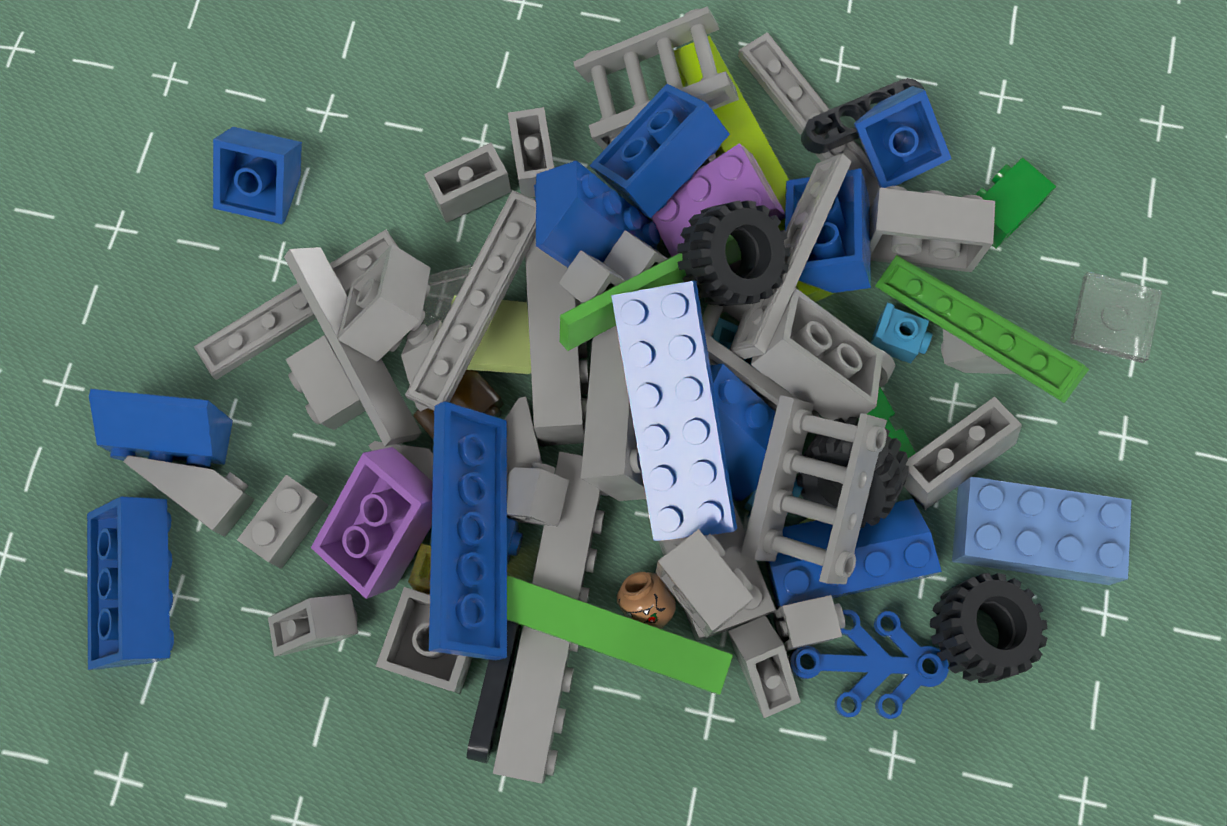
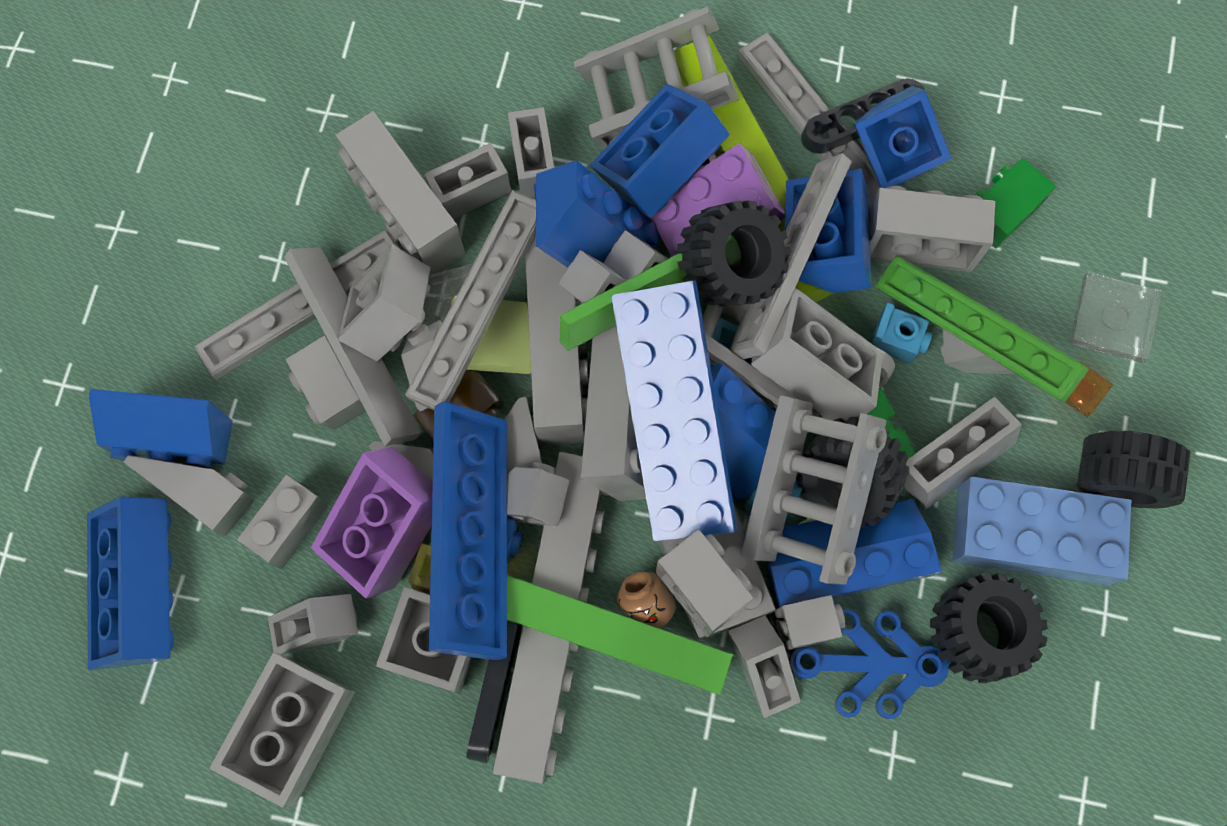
(255, 174): blue slope -> none
(282, 730): none -> light grey brick
(399, 194): none -> light grey brick
(1089, 393): none -> clear orange plate
(1134, 467): none -> black tyre

